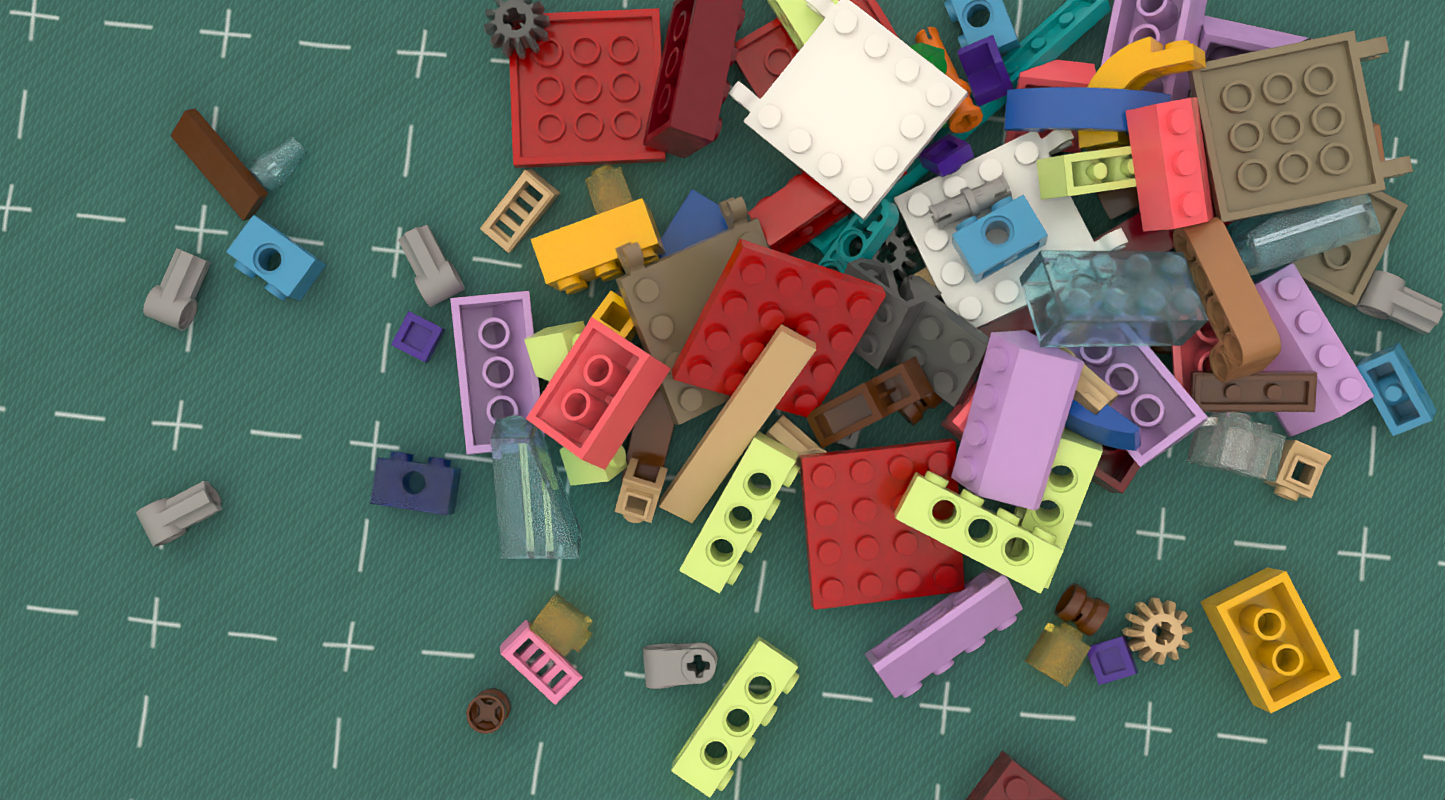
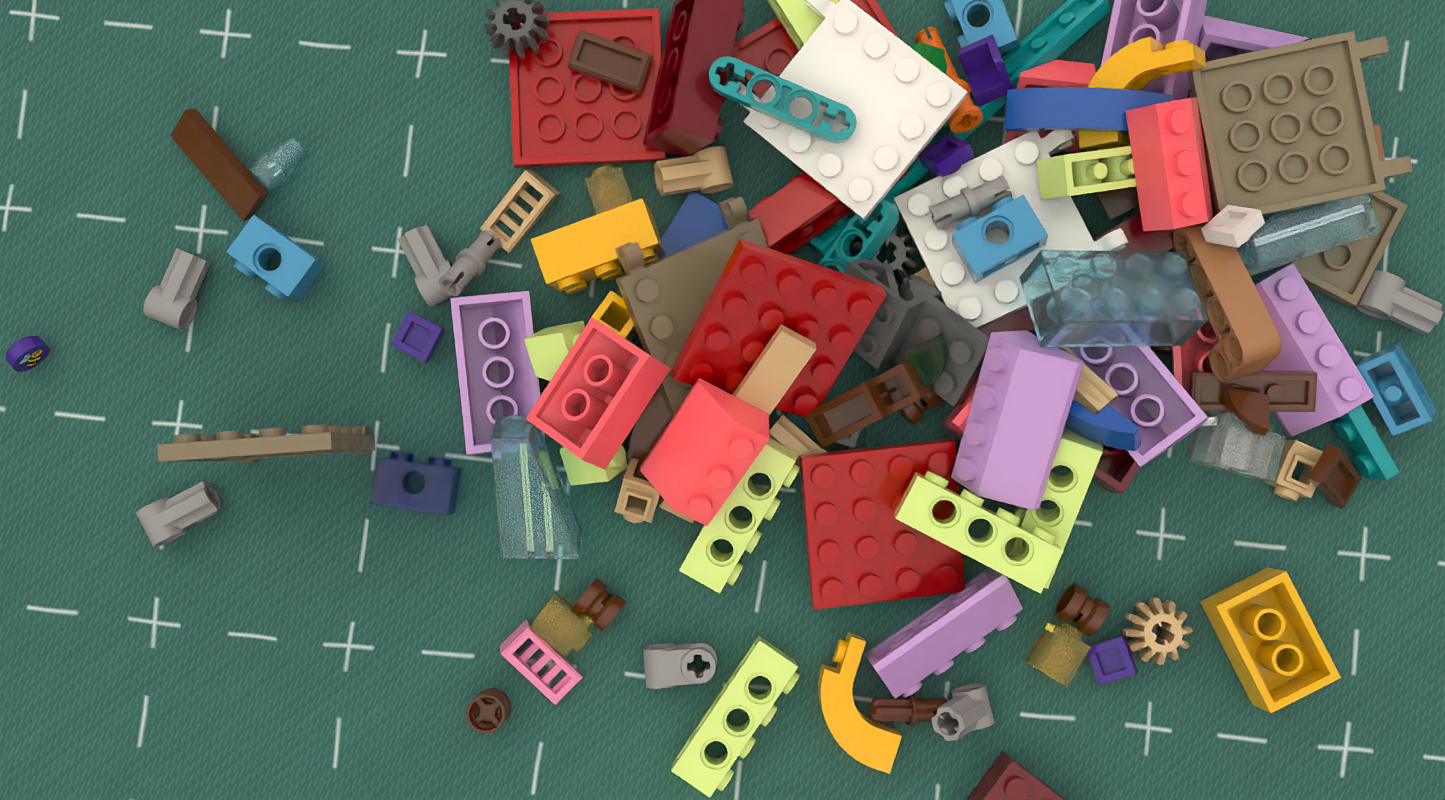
(27, 353): none -> dark purple tile
(269, 444): none -> dark tan plate
(469, 263): none -> light grey pin
(599, 604): none -> reddish brown wheel
(609, 61): none -> reddish brown tile
(704, 171): none -> tan piece
(705, 451): none -> coral slope
(785, 94): none -> teal beam
(859, 736): none -> yellow arch
(905, 709): none -> reddish brown axle
(930, 359): none -> clear green tile
(964, 712): none -> light grey piece
(1233, 226): none -> white plate
(1250, 408): none -> reddish brown tile
(1335, 477): none -> reddish brown tile
(1369, 451): none -> teal plate

